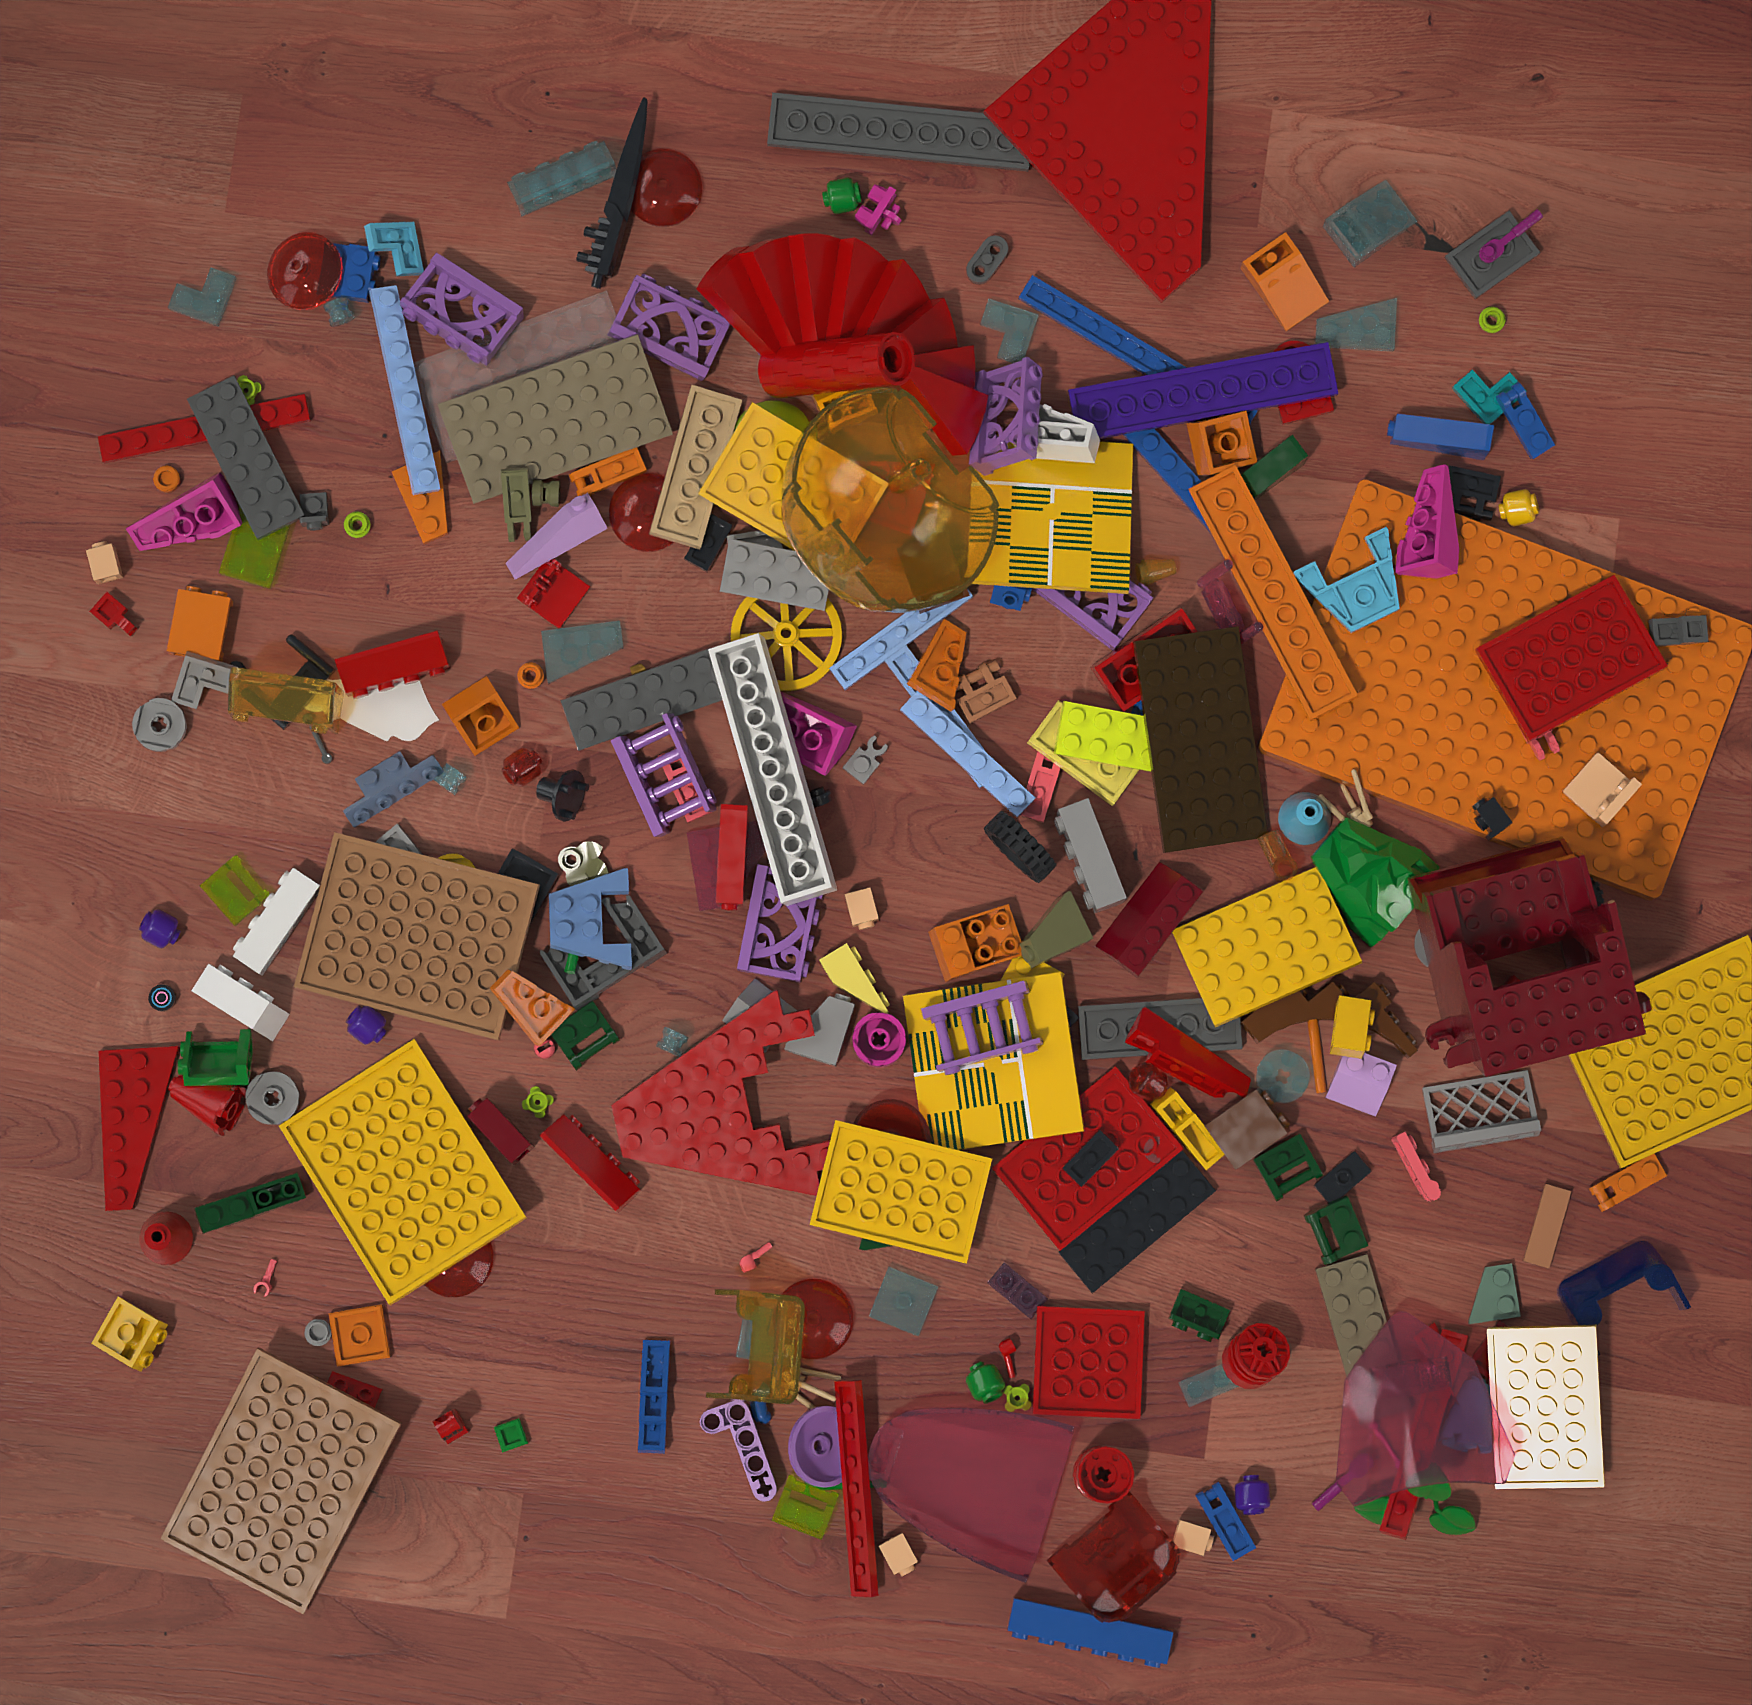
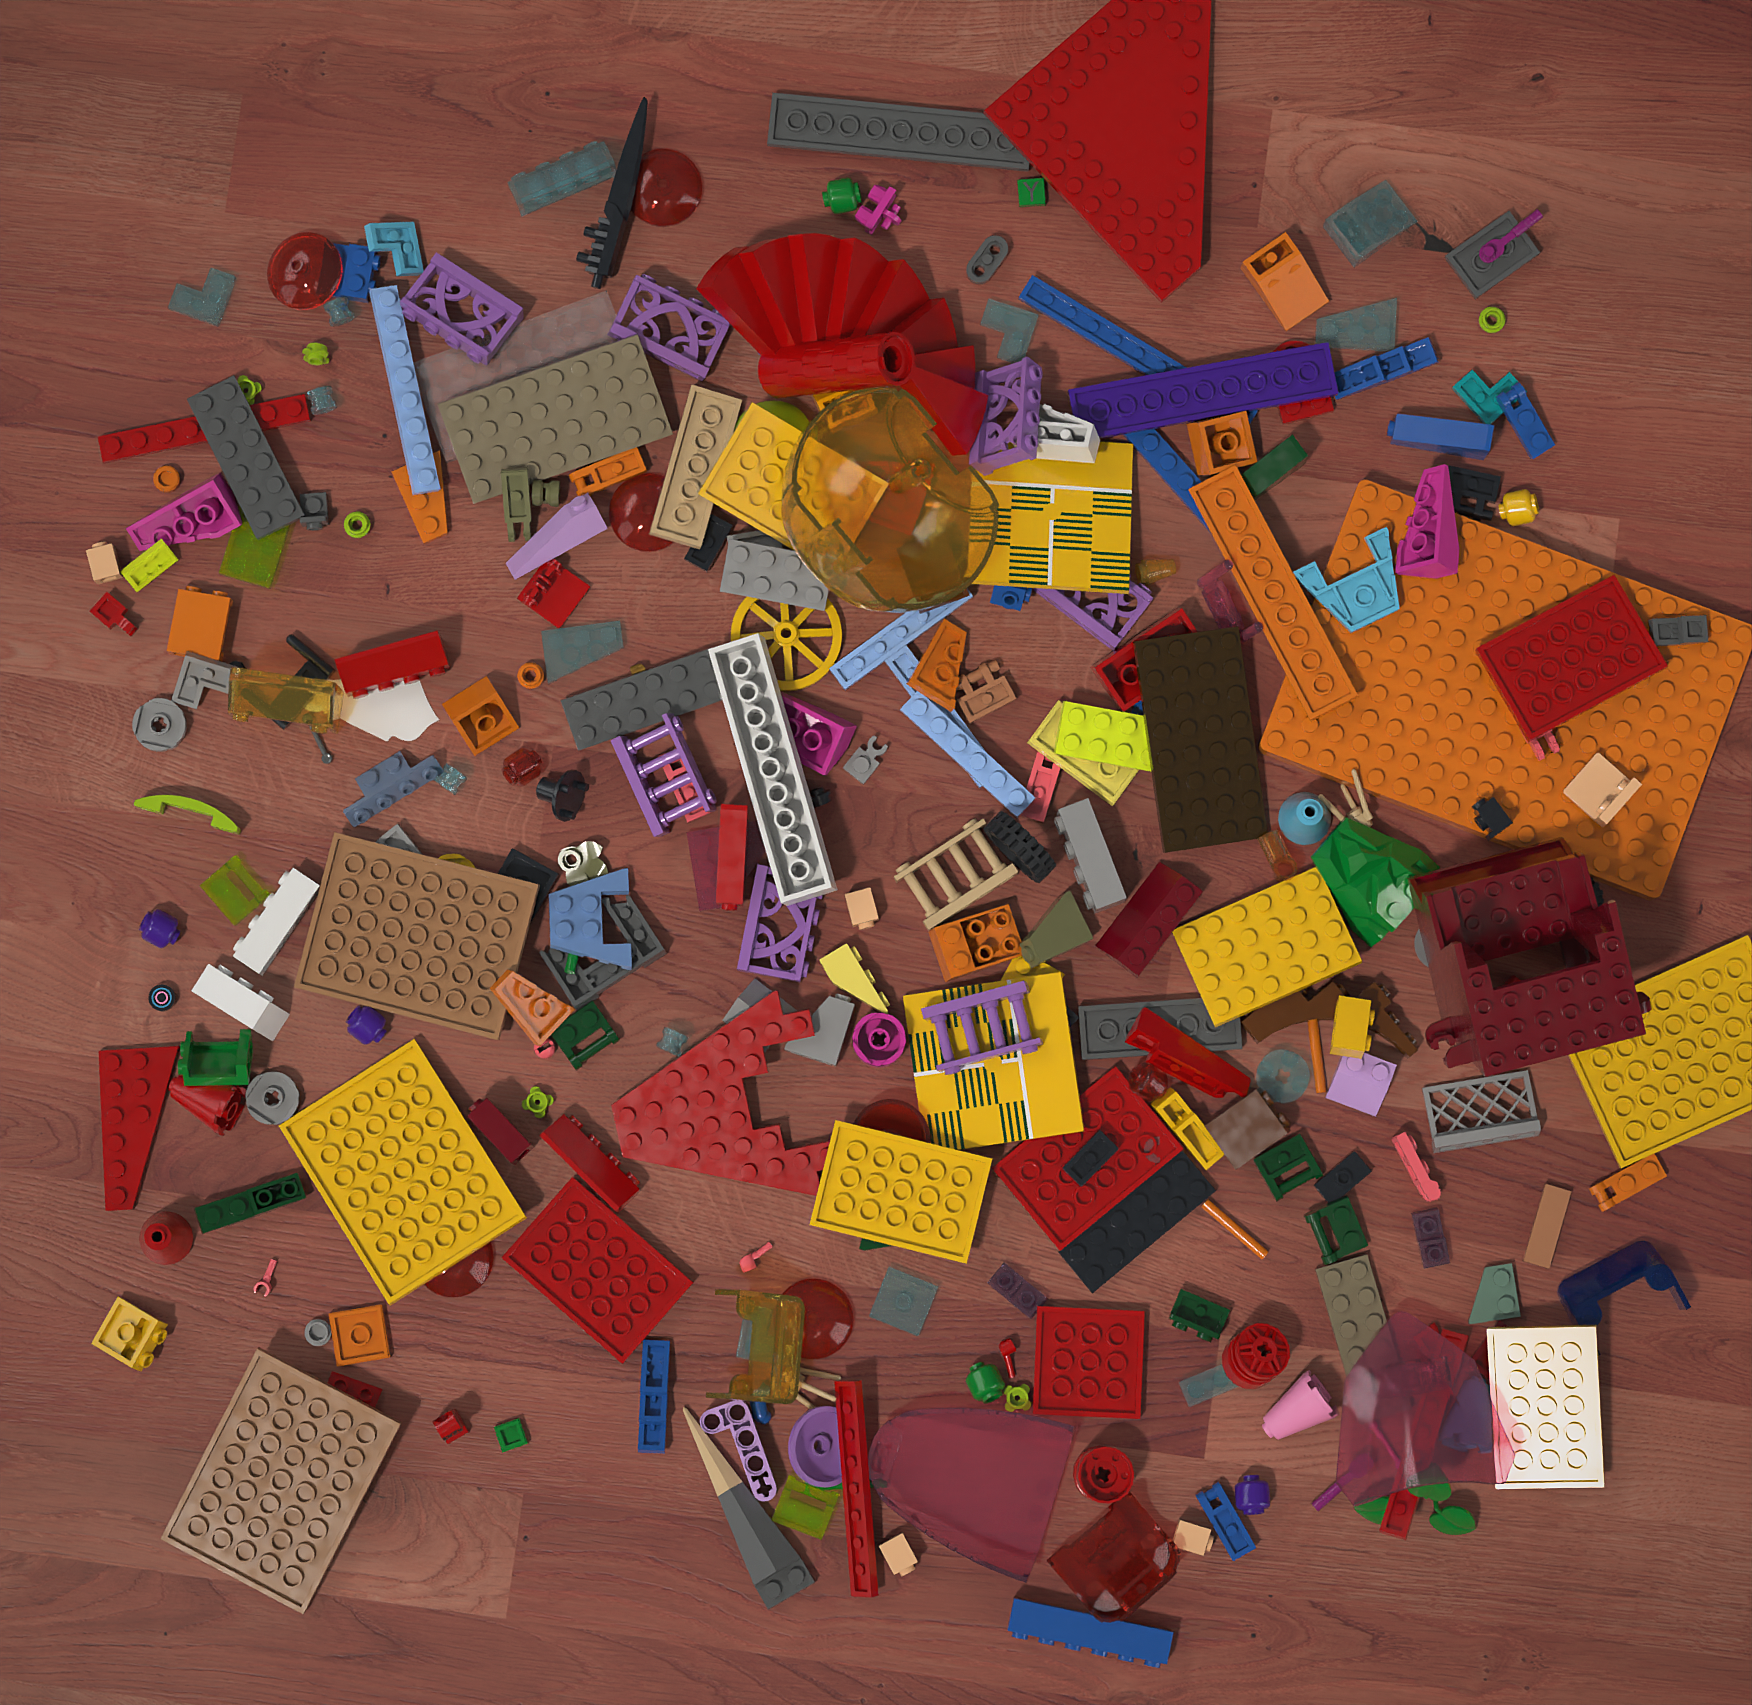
(149, 565): none -> neon yellow plate
(158, 802): none -> lime slope
(316, 354): none -> lime plate
(321, 400): none -> clear light blue wheel
(597, 1270): none -> red plate
(768, 1555): none -> dark grey plate
(956, 900): none -> tan fence
(1031, 192): none -> green tile
(1235, 1229): none -> orange bar
(1299, 1408): none -> bright pink cone
(1385, 368): none -> blue slope
(1430, 1238): none -> slope

